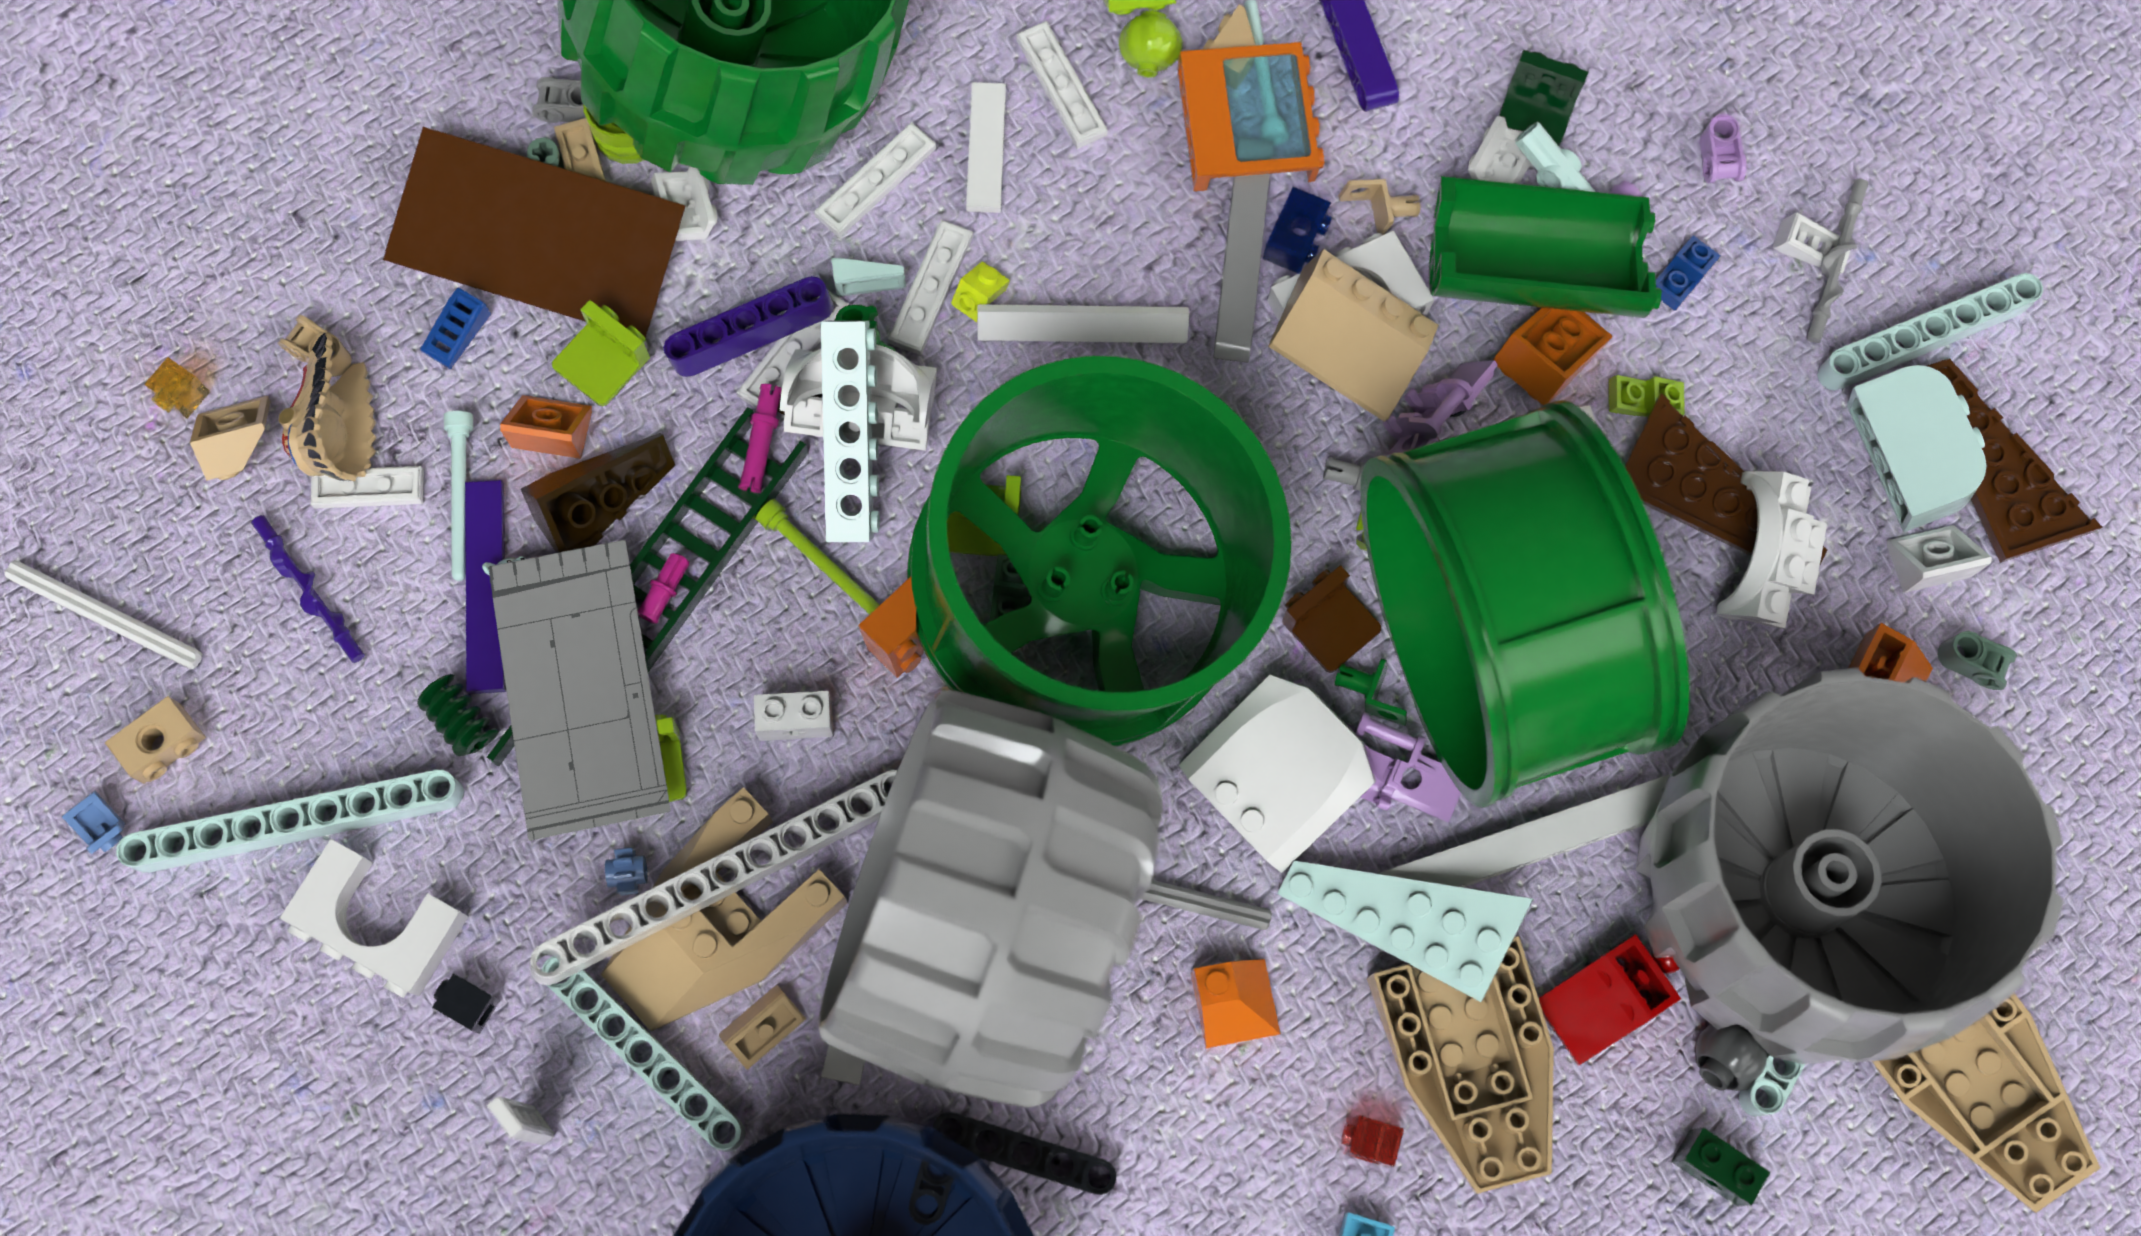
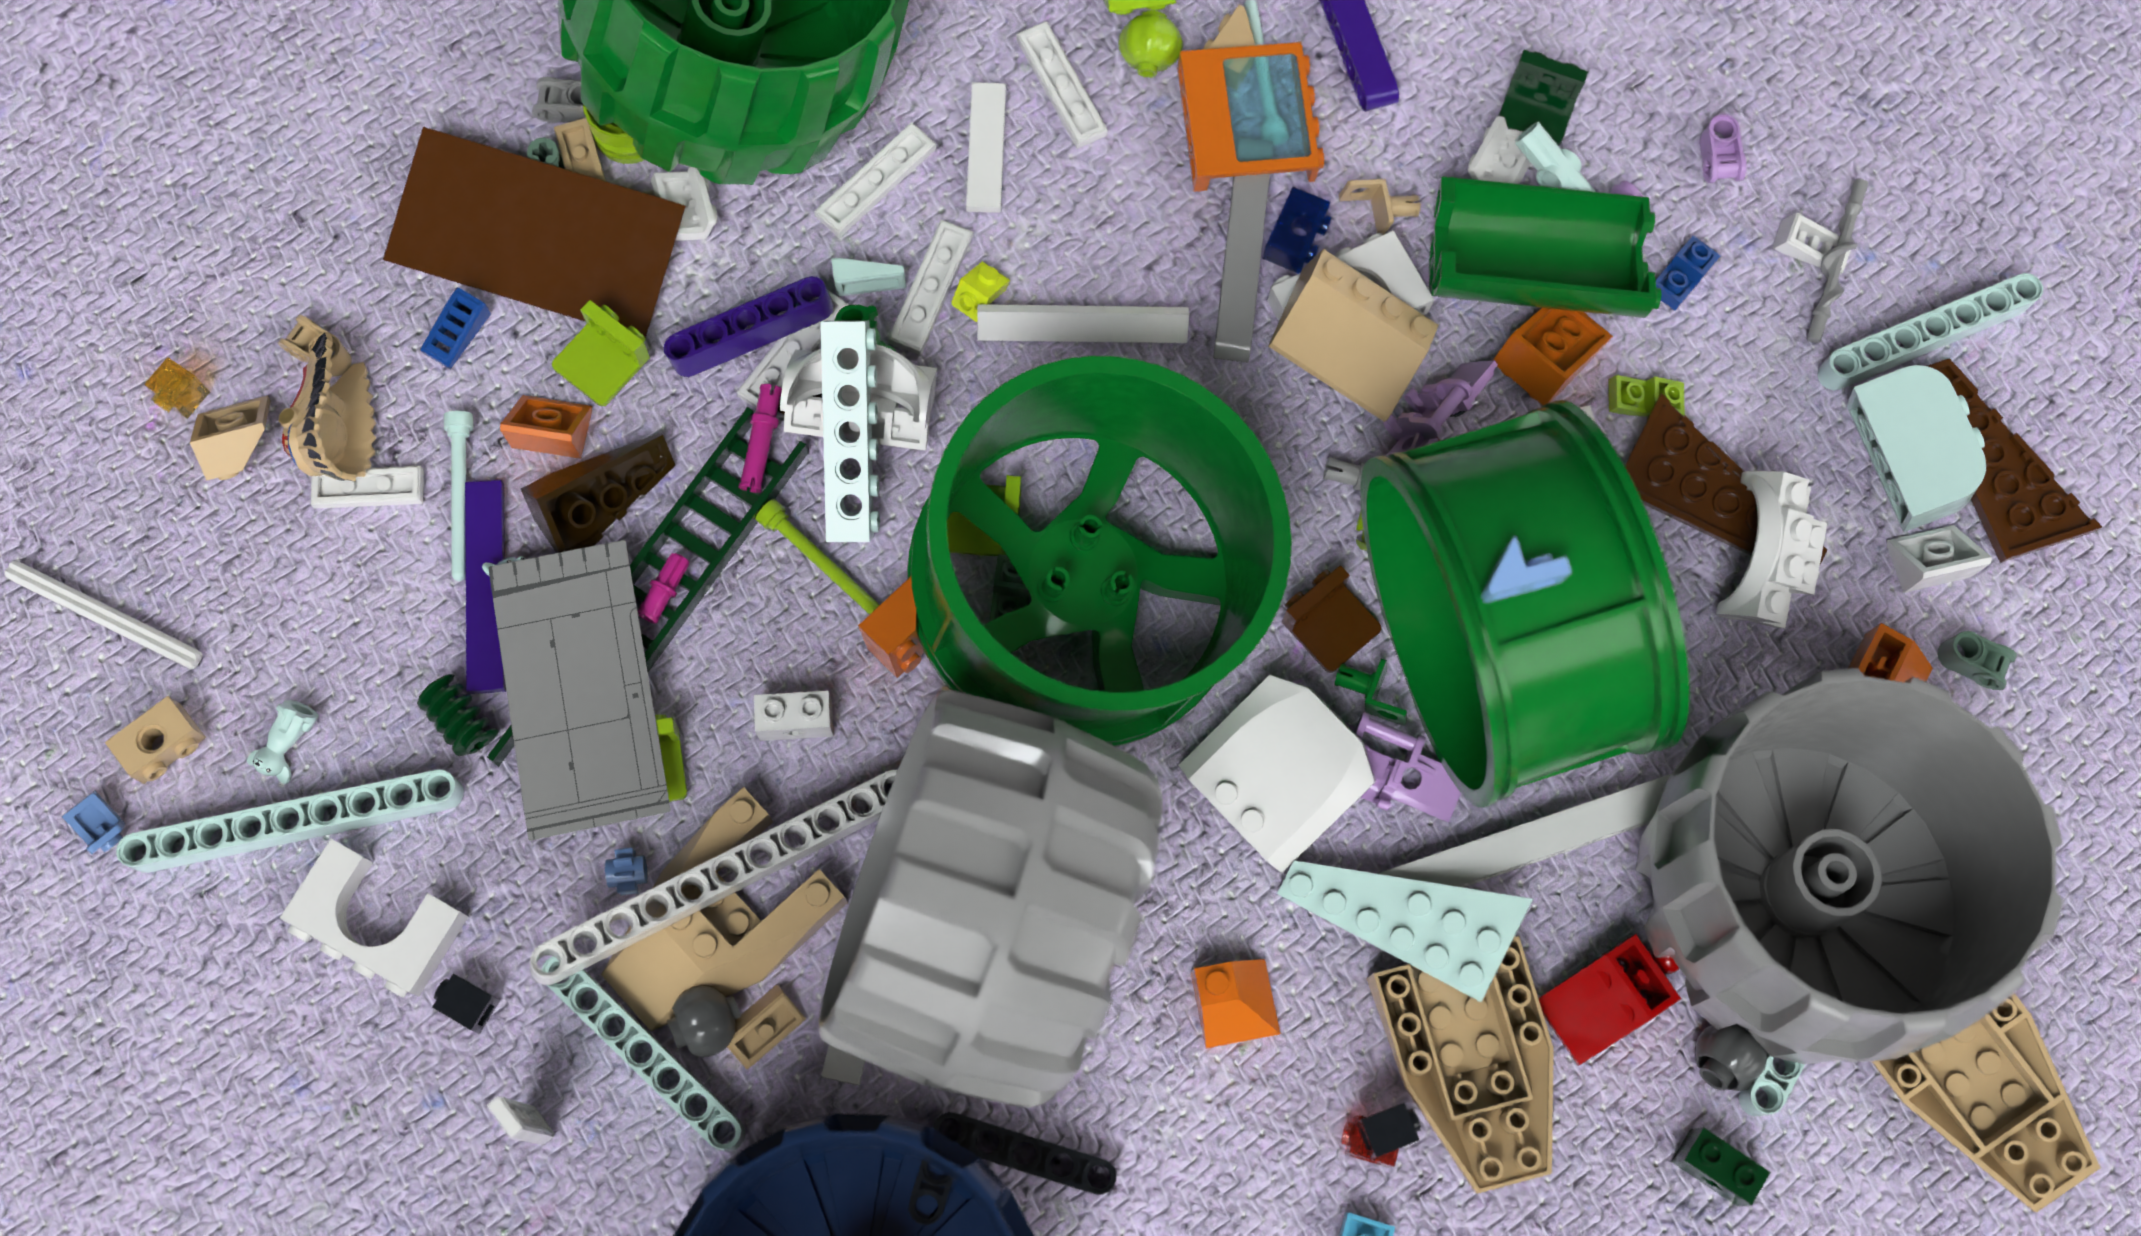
(287, 729): none -> light aqua animal
(310, 600): dark purple piece -> none
(704, 1021): none -> dark grey plant
(1208, 905): light grey axle -> none
(1389, 1130): none -> black brick
(1513, 578): none -> light blue slope

